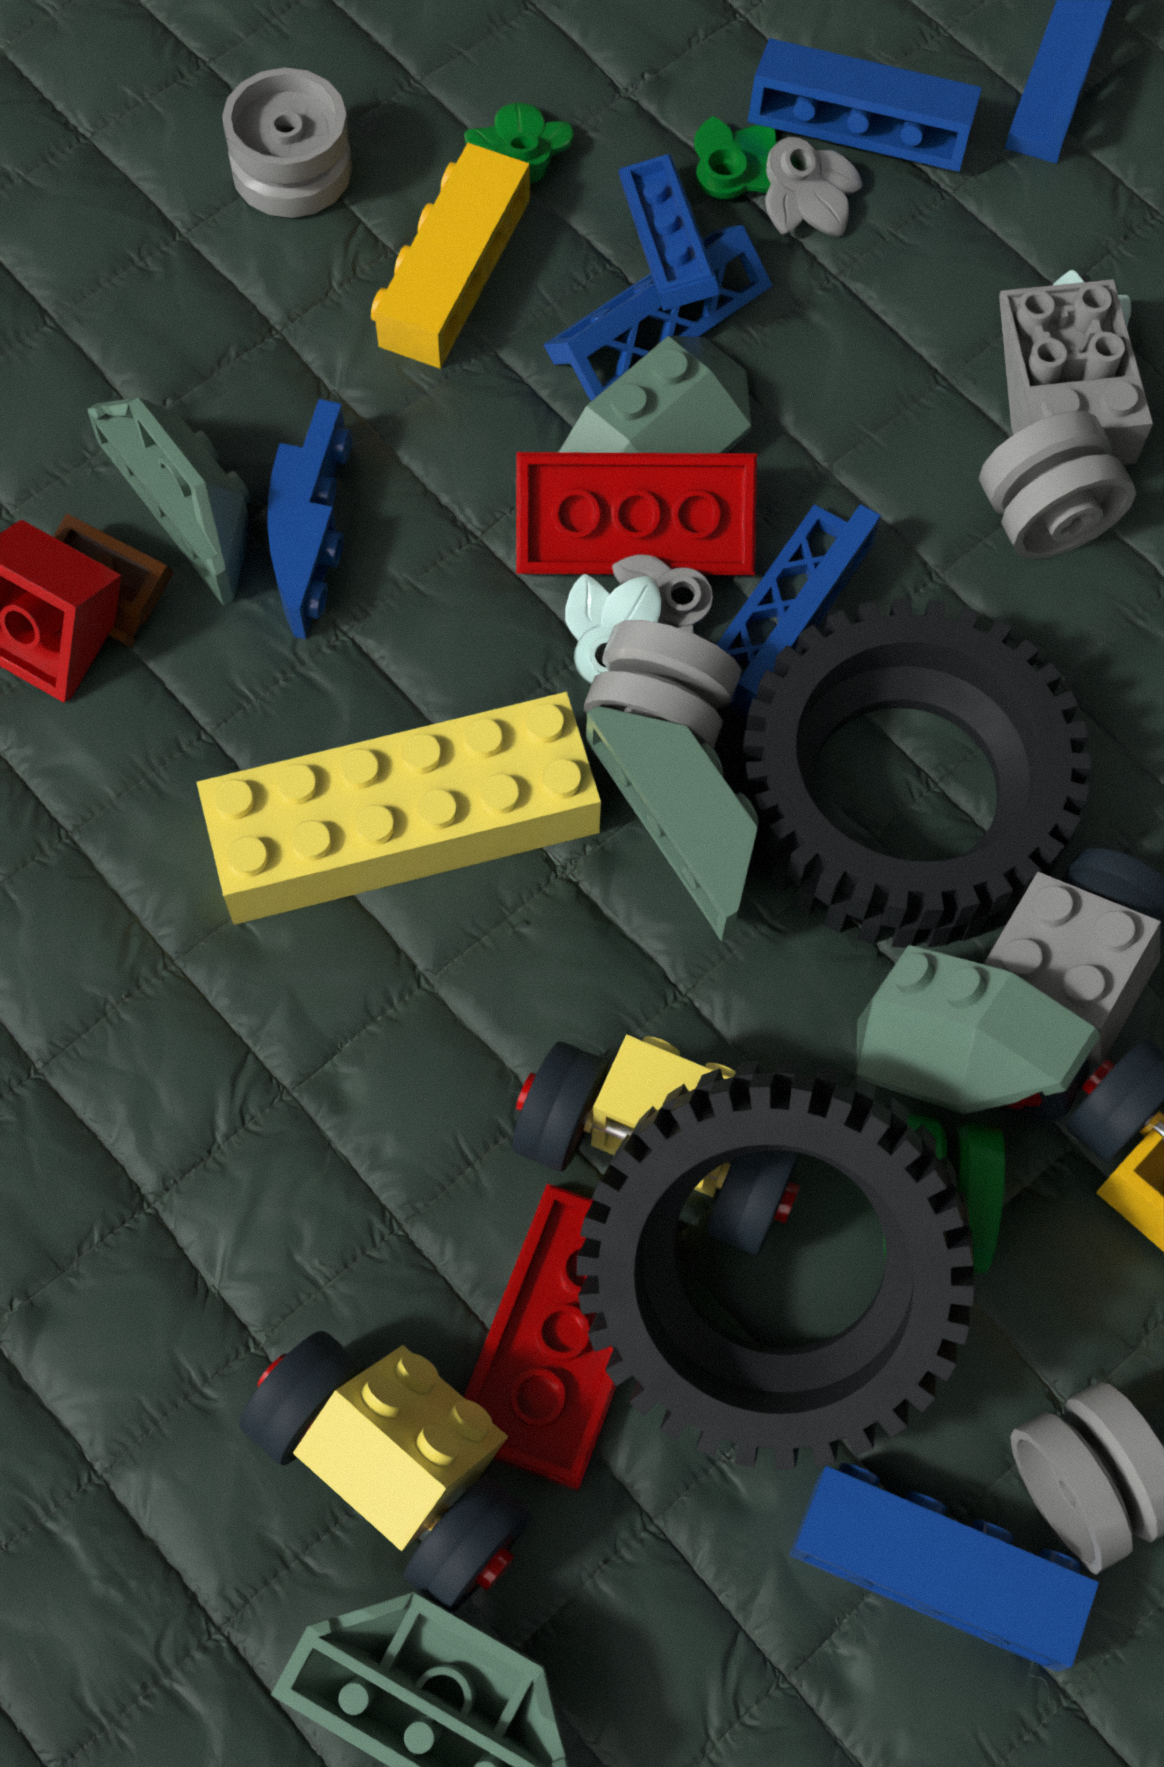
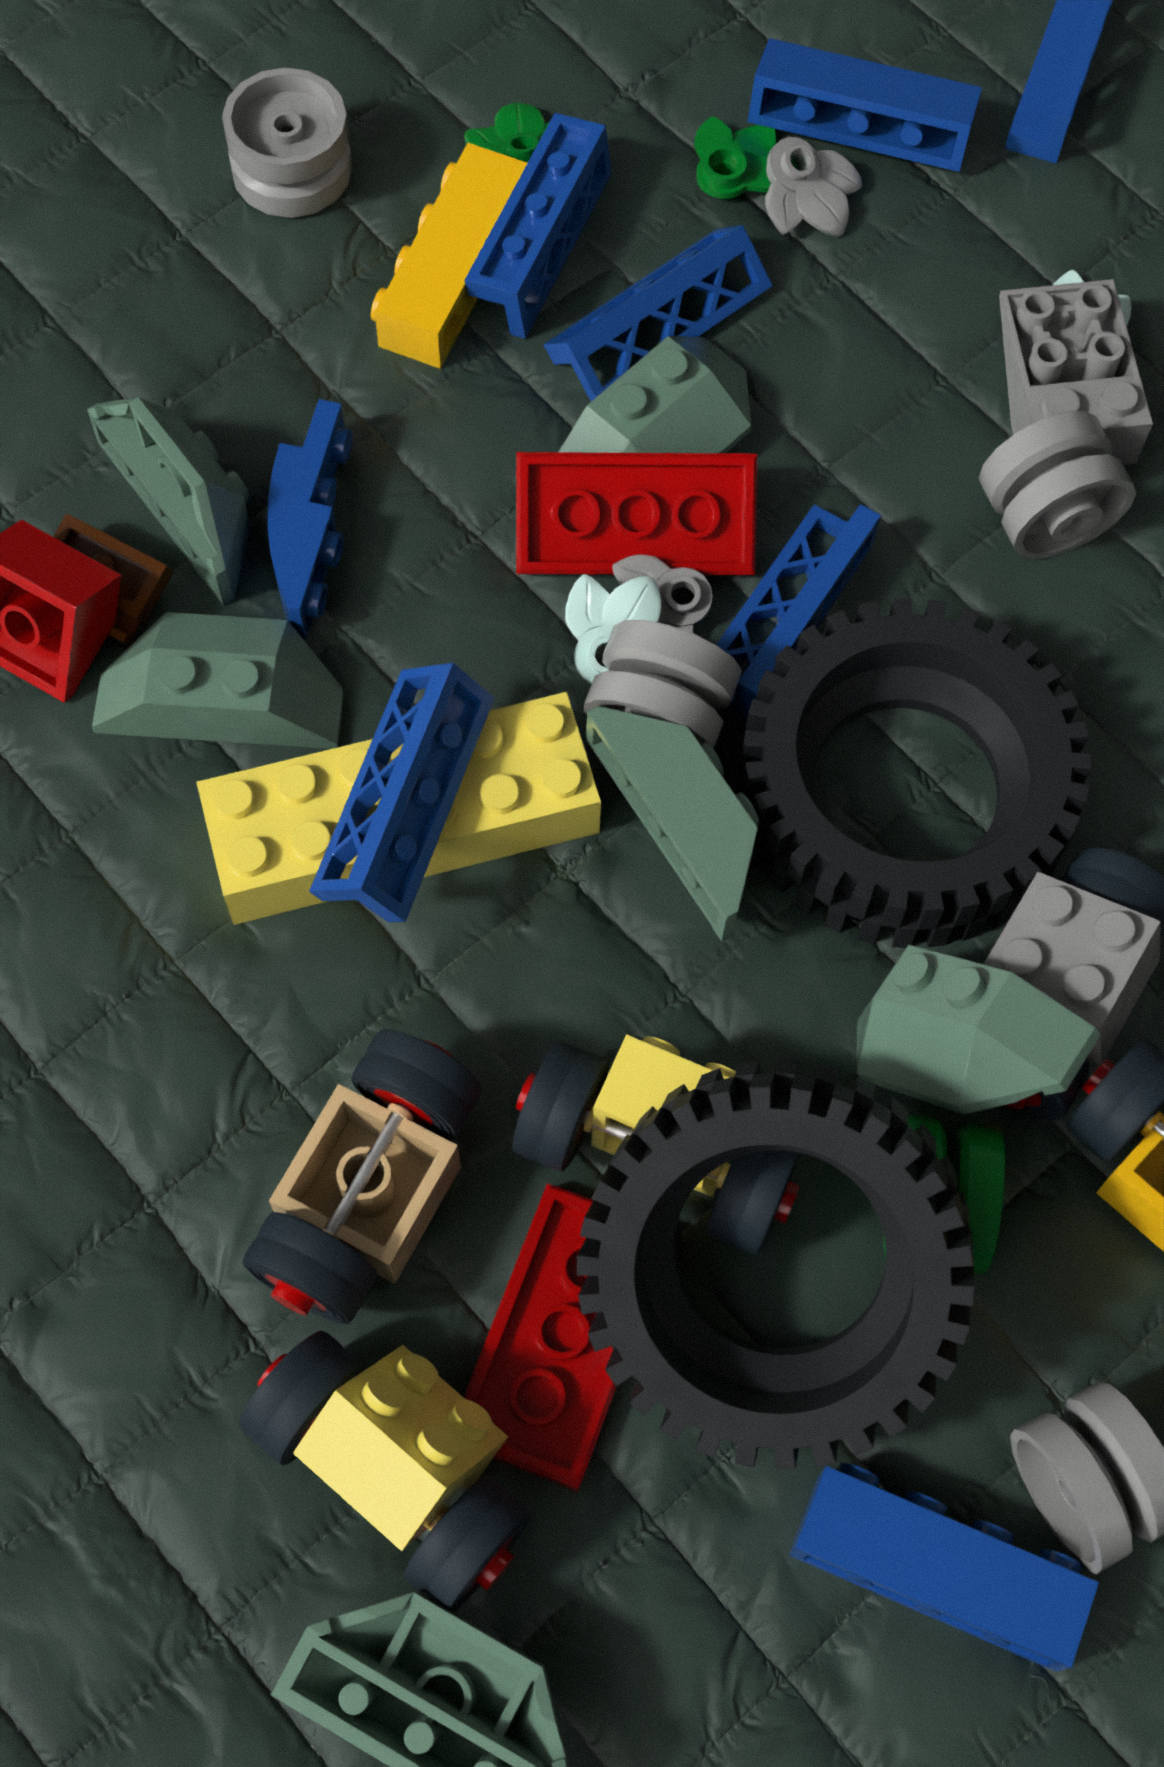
(221, 684): none -> sand green wedge
(365, 1179): none -> brick
(413, 788): none -> blue fence
(542, 220): none -> blue fence
(668, 232): blue tile -> none

